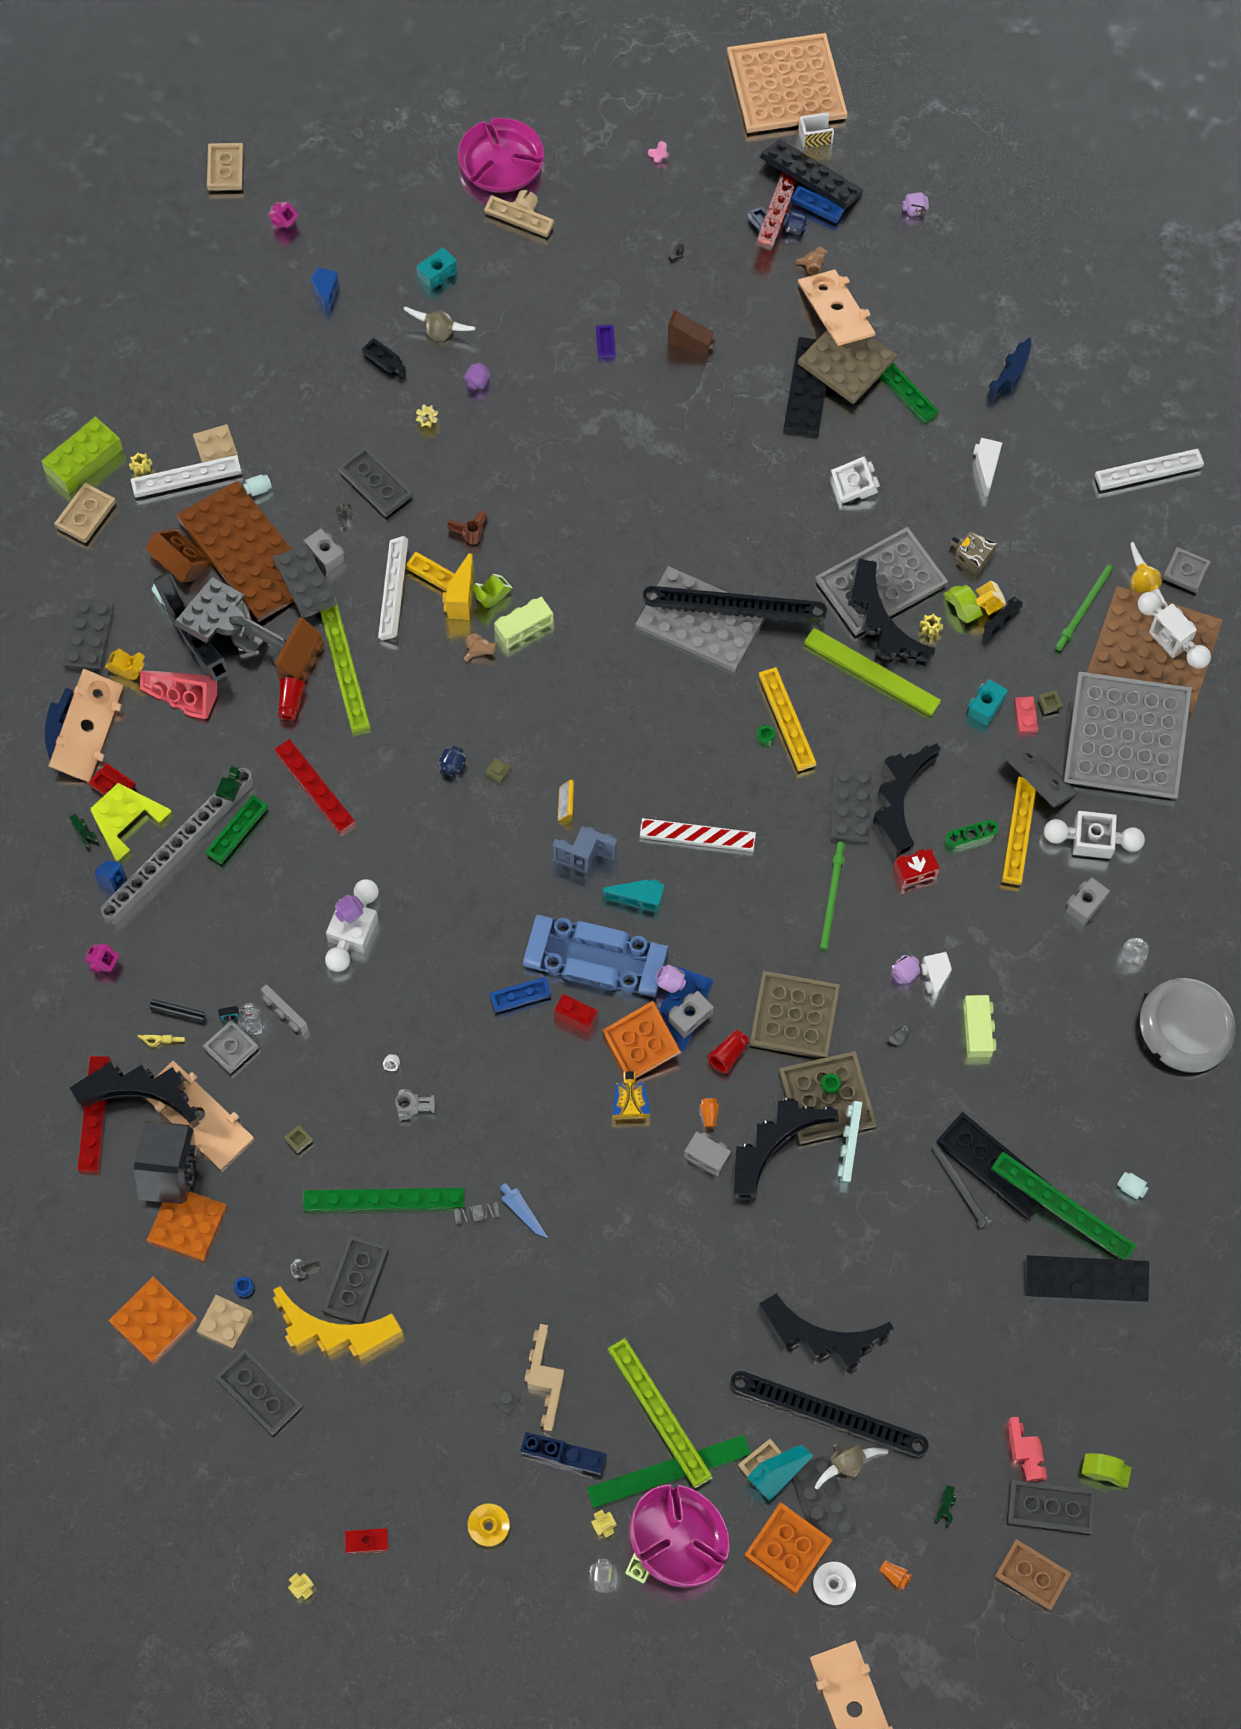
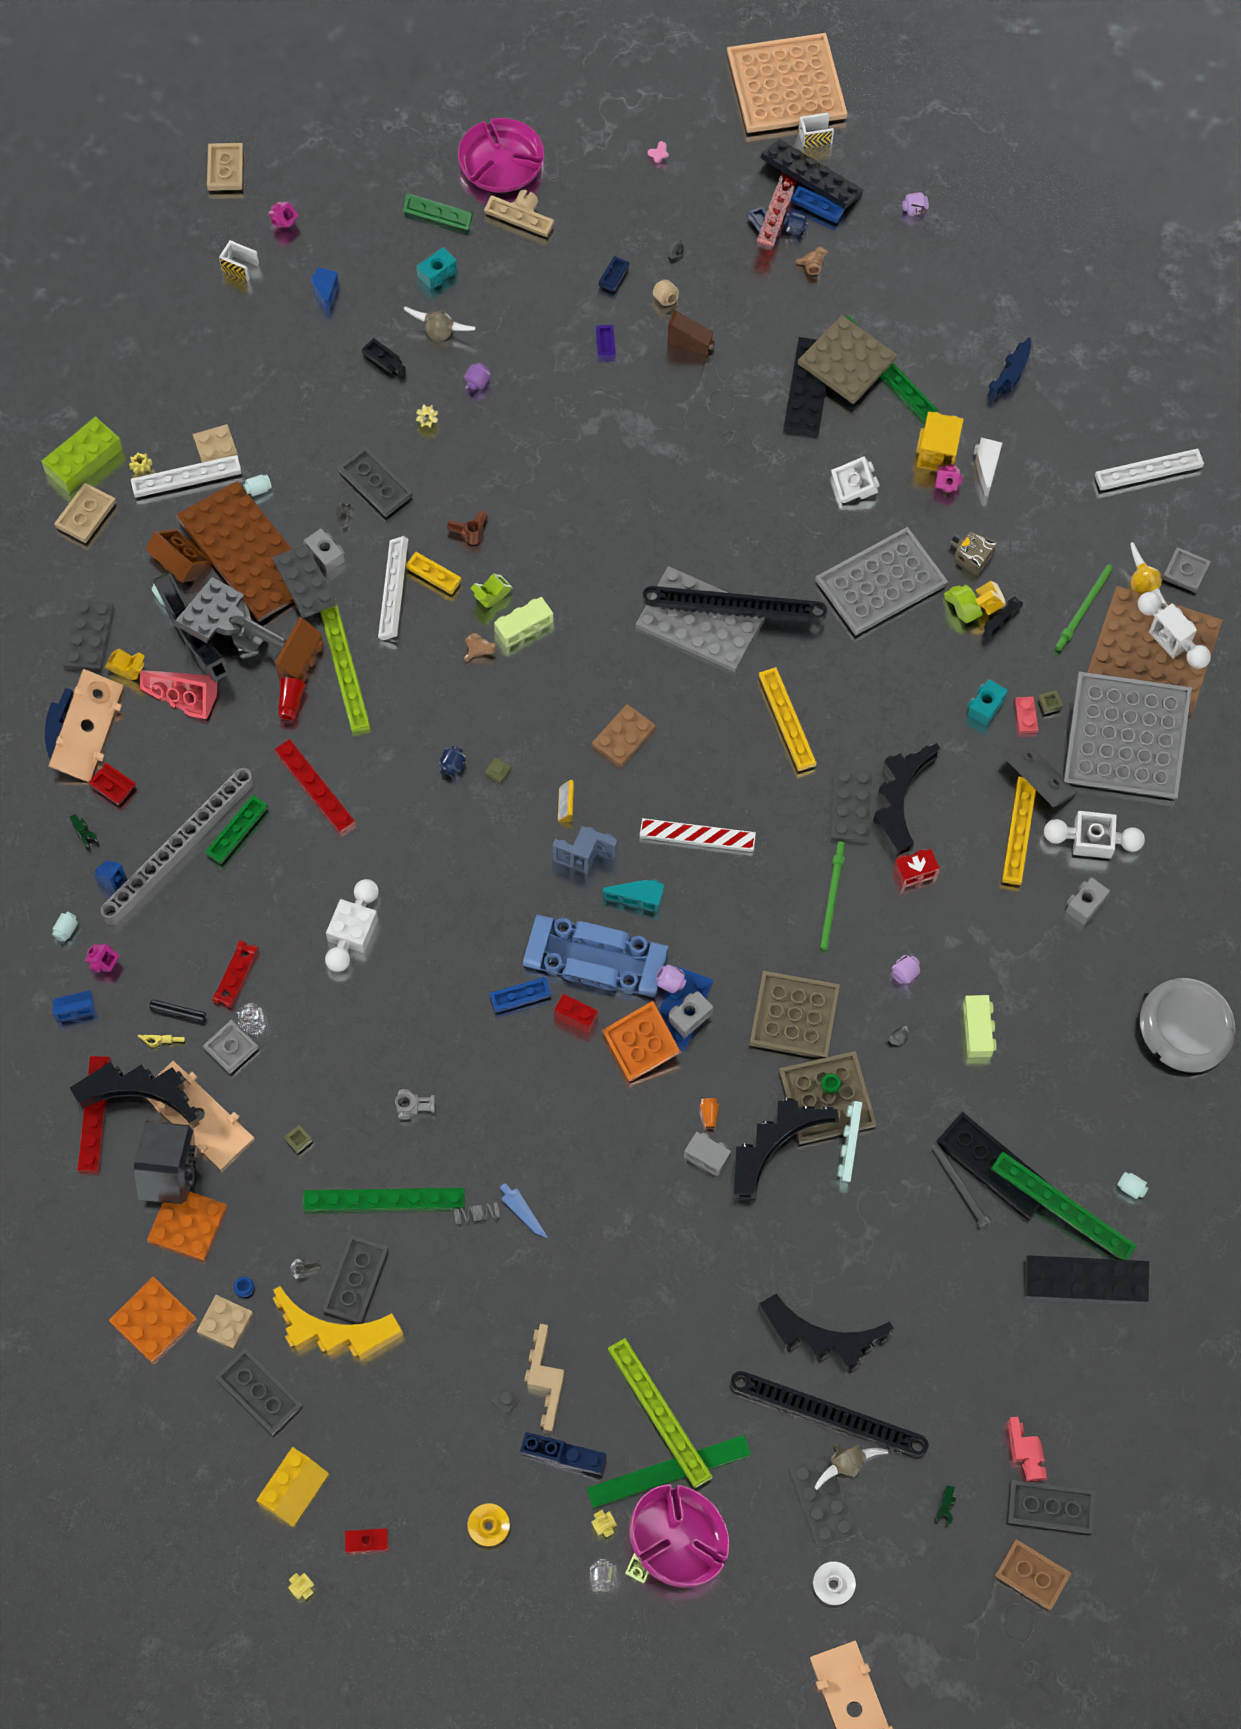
(64, 926): none -> light aqua brick
(73, 1006): none -> blue panel
(119, 810): neon yellow wing -> none
(228, 1013): black tile -> none
(229, 787): dark green plate -> none
(235, 974): none -> red plate
(240, 252): none -> white piece
(283, 1010): light grey plate -> none
(292, 1487): none -> yellow slope
(349, 909): medium lavender head -> none
(388, 1060): white hinge -> none
(438, 211): none -> green plate
(459, 595): yellow slope -> none
(614, 273): none -> dark blue plate
(623, 735): none -> medium nougat plate
(630, 1098): torso -> none
(665, 292): none -> tan head
(728, 1051): red plant -> none
(761, 1454): tan plate -> none
(765, 734): green tile -> none
(777, 1471): teal slope -> none
(788, 1547): orange plate -> none
(844, 324): light nougat piece -> none
(872, 672): lime tile -> none
(876, 620): black arch -> none
(897, 1575): orange cone -> none
(931, 630): light yellow gear -> none
(937, 971): white slope -> none
(938, 441): none -> yellow brick
(944, 473): none -> dark pink brick
(986, 835): green beam -> none
(1106, 1468): lime brick -> none
(1135, 951): clear head -> none

